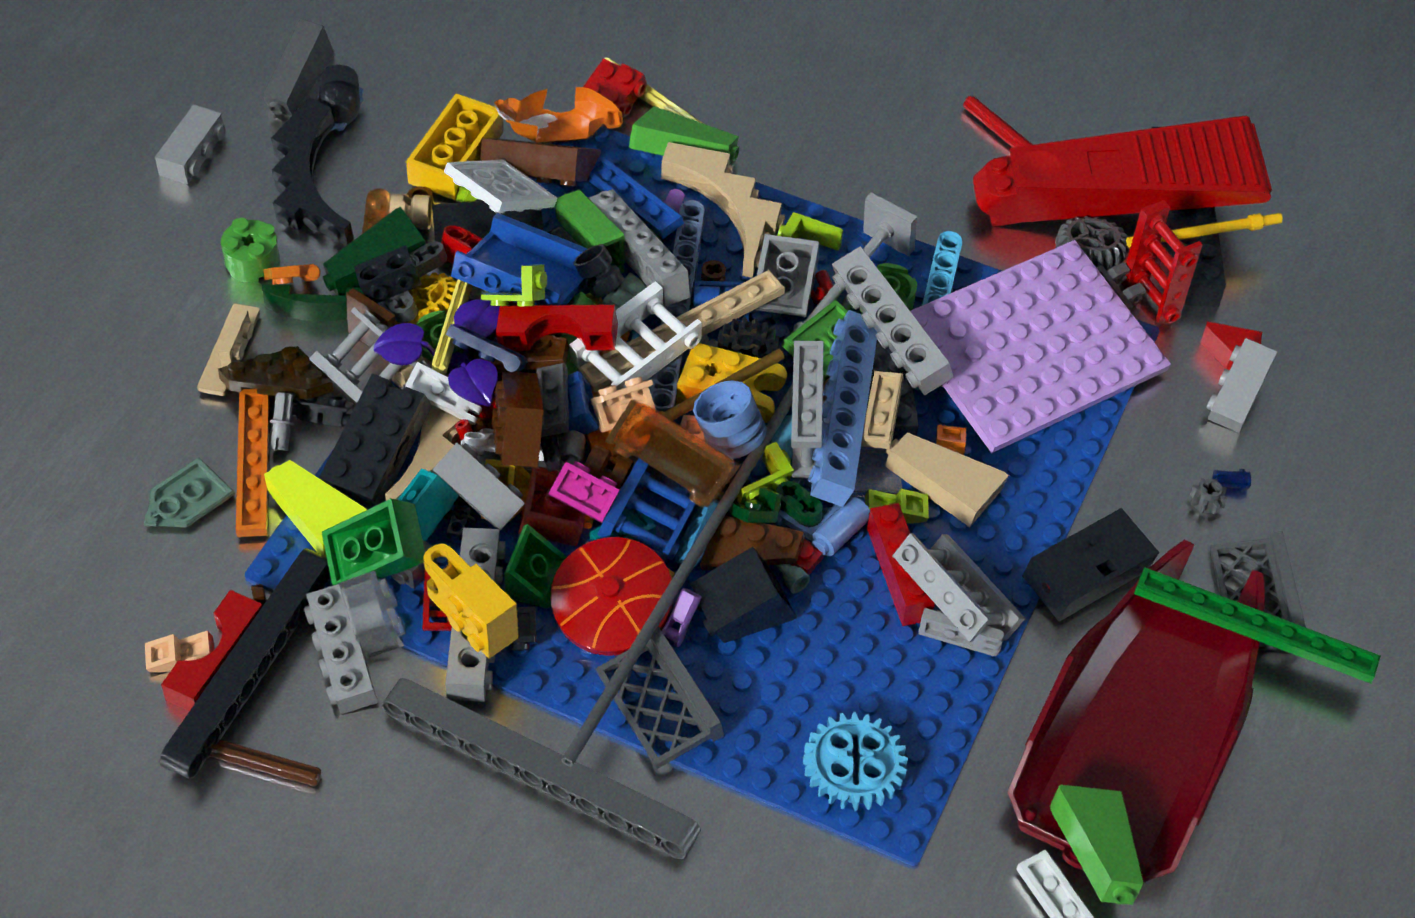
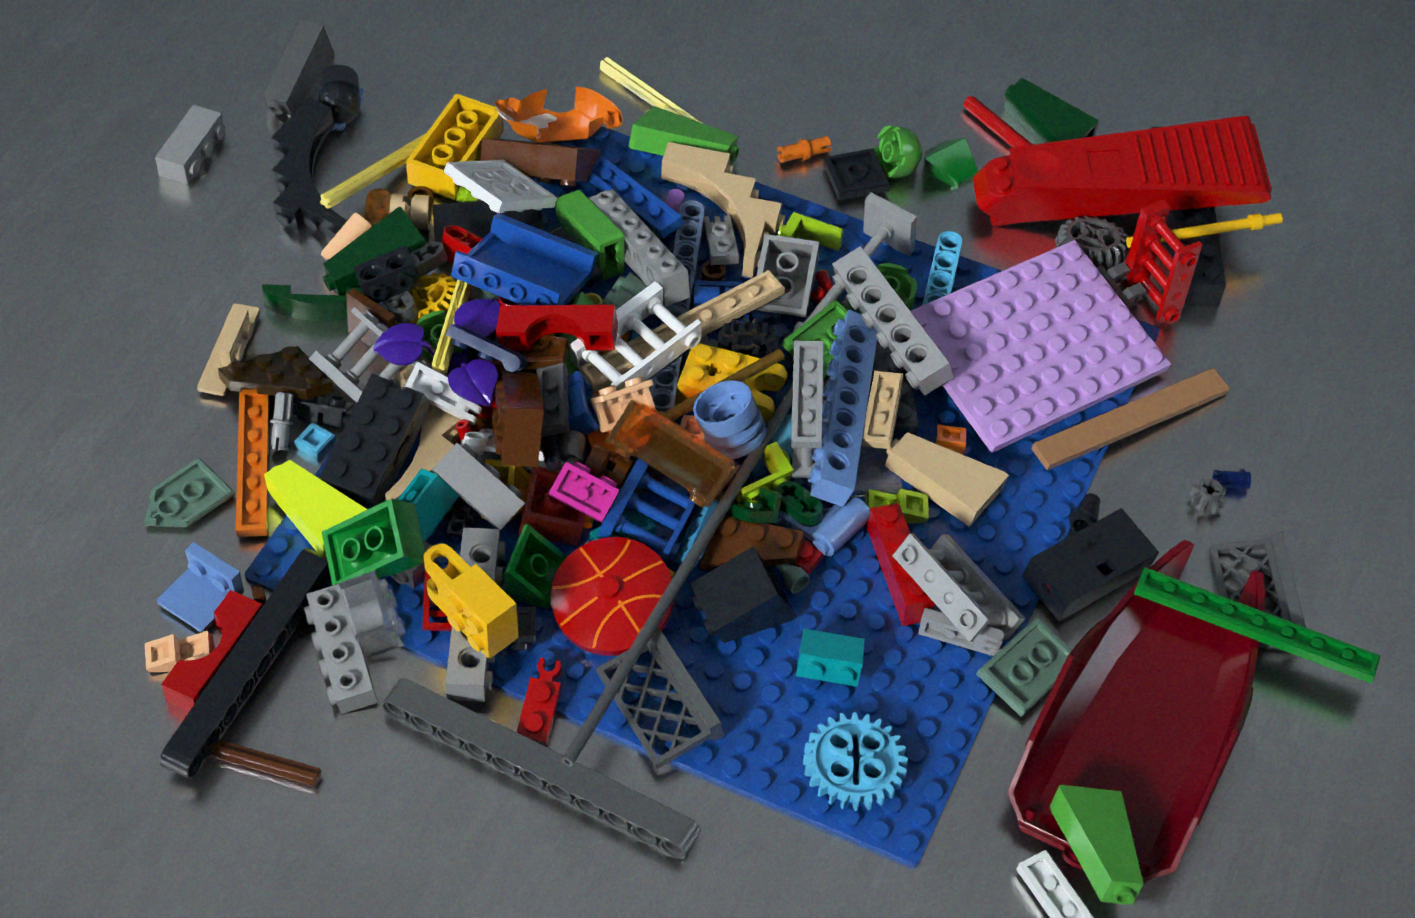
(201, 588): none -> medium blue bracket
(249, 249): bright green brick -> none
(285, 274): orange plate -> none
(315, 441): none -> medium azure tile
(349, 232): none -> light nougat brick
(369, 175): none -> light yellow axle
(533, 288): lime bracket -> none
(541, 704): none -> red plate
(597, 268): black wheel -> none
(617, 84): red plate -> none
(682, 613): medium lavender bar -> none
(721, 241): none -> light grey hinge
(804, 149): none -> orange pin
(830, 657): none -> teal brick
(856, 174): none -> black plate
(898, 151): none -> bright green cylinder
(953, 159): none -> green slope
(1026, 666): none -> sand green tile
(1046, 115): none -> dark green slope
(1085, 513): none -> black cone
(1129, 419): none -> medium nougat tile
(1222, 339): red slope -> none
(1240, 384): light grey brick -> none

